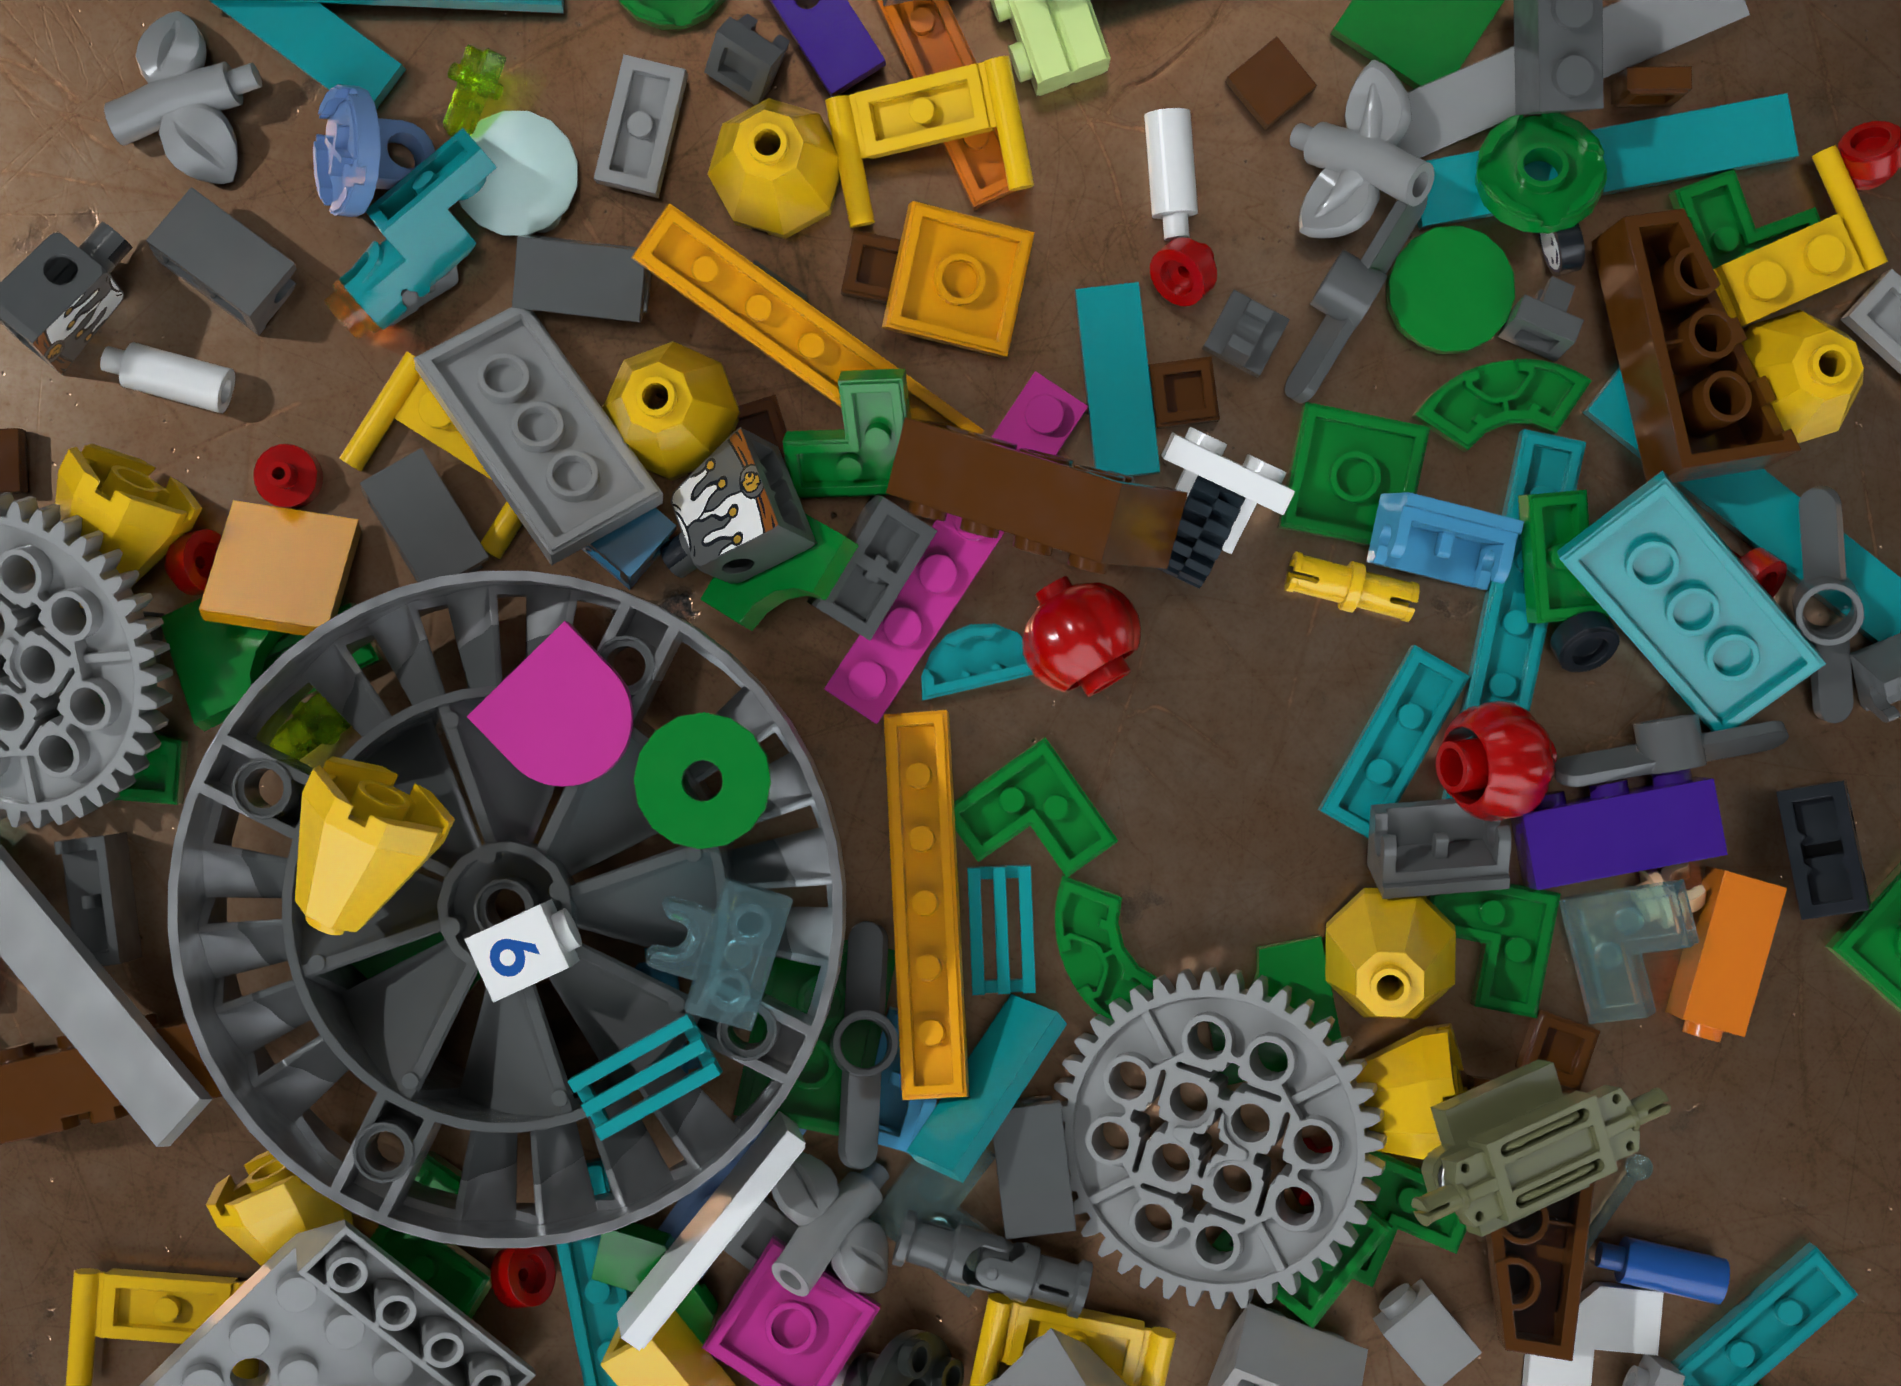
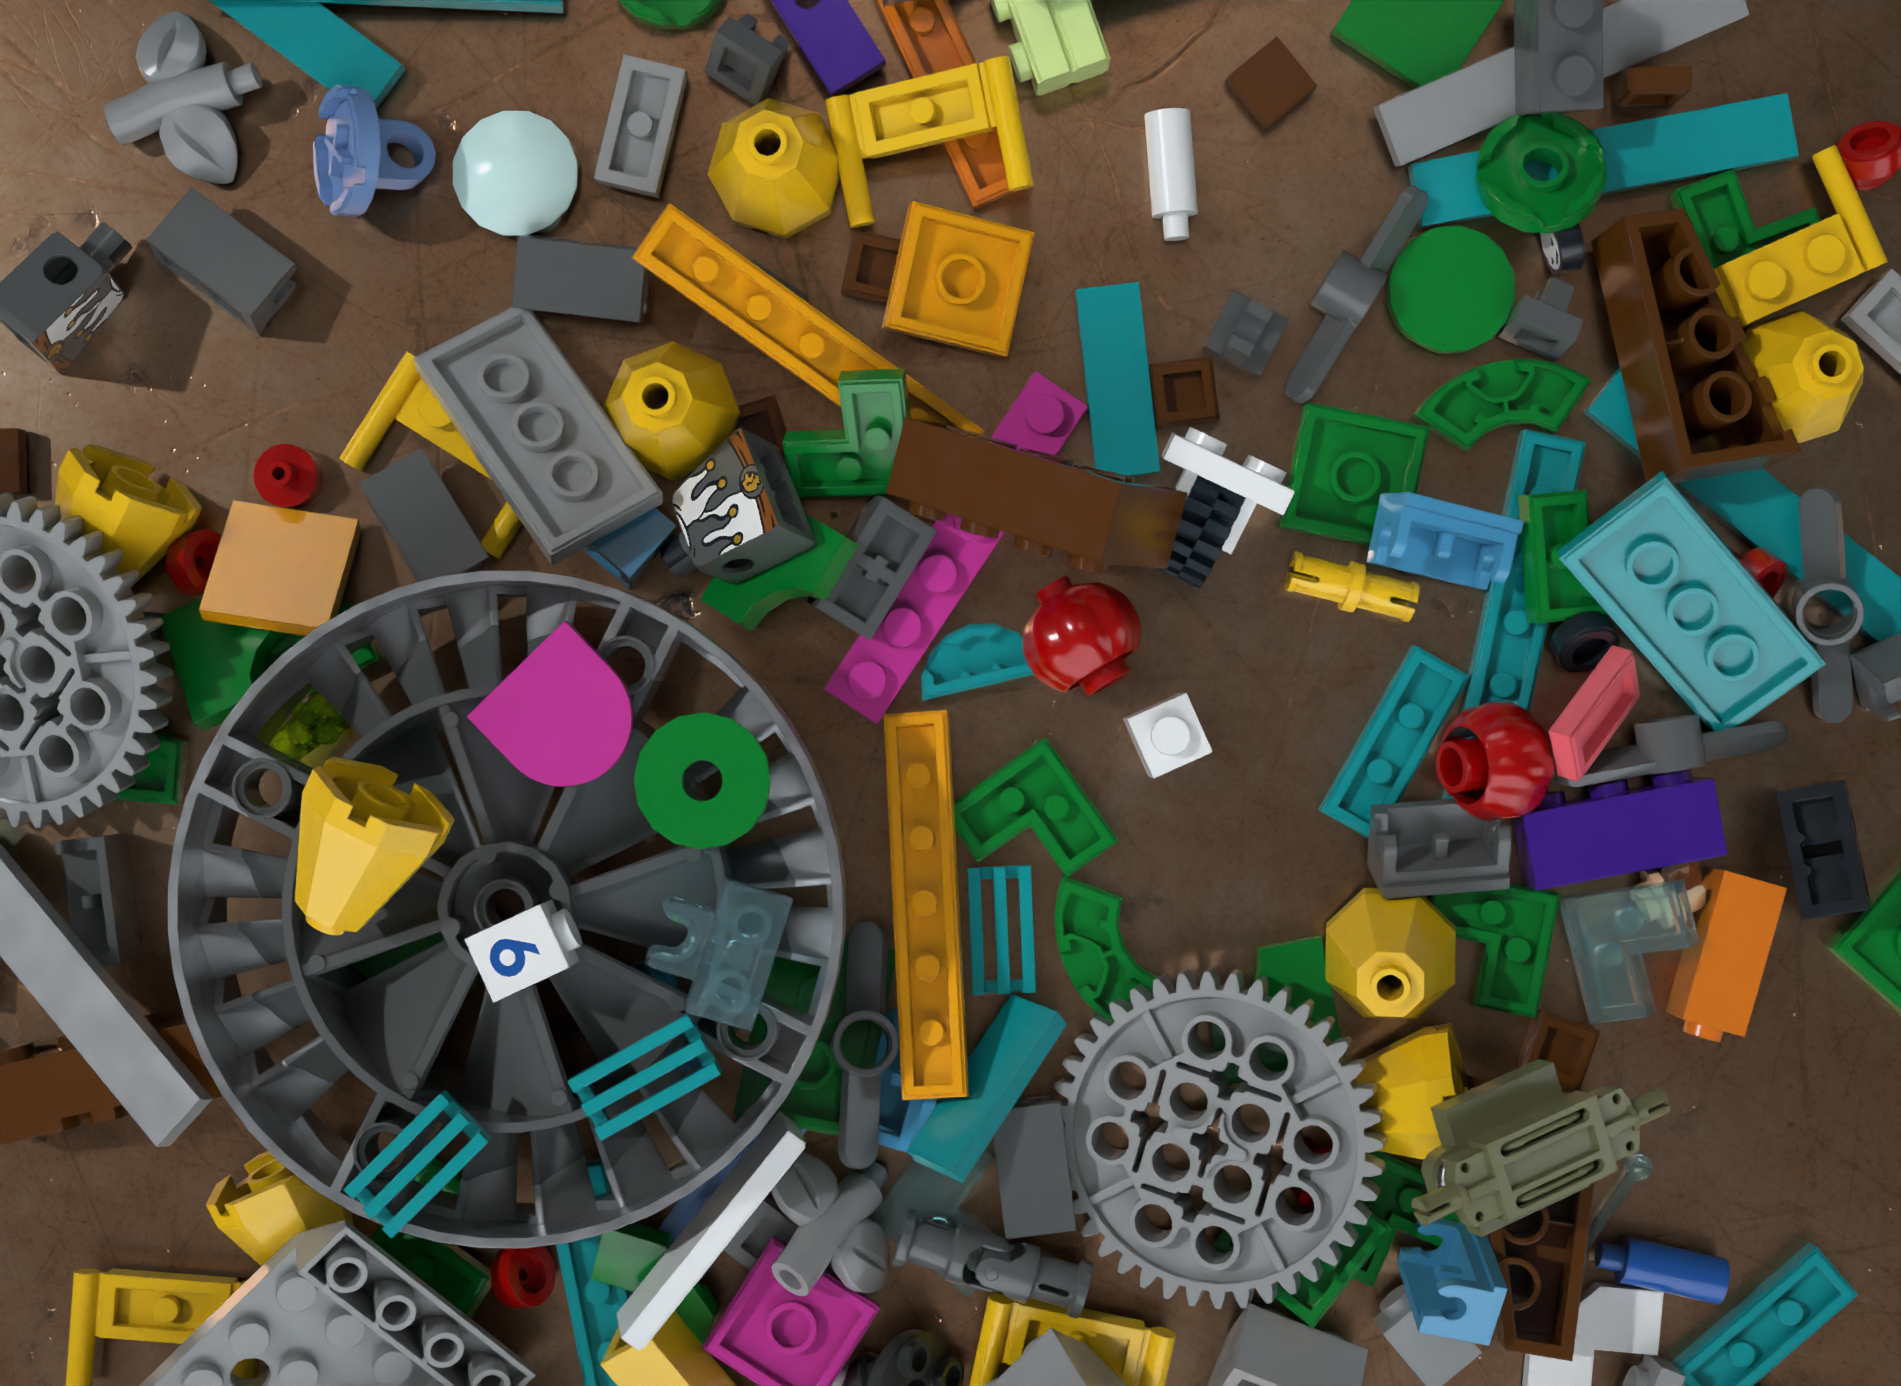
(171, 376): white cylinder -> none
(377, 1204): none -> teal tile
(420, 243): teal plate -> none
(476, 81): clear neon green piece -> none
(1167, 735): none -> white brick
(1183, 271): red tile -> none
(1361, 157): light grey plant -> none
(1455, 1287): none -> dark azure hinge
(1595, 713): none -> coral tile

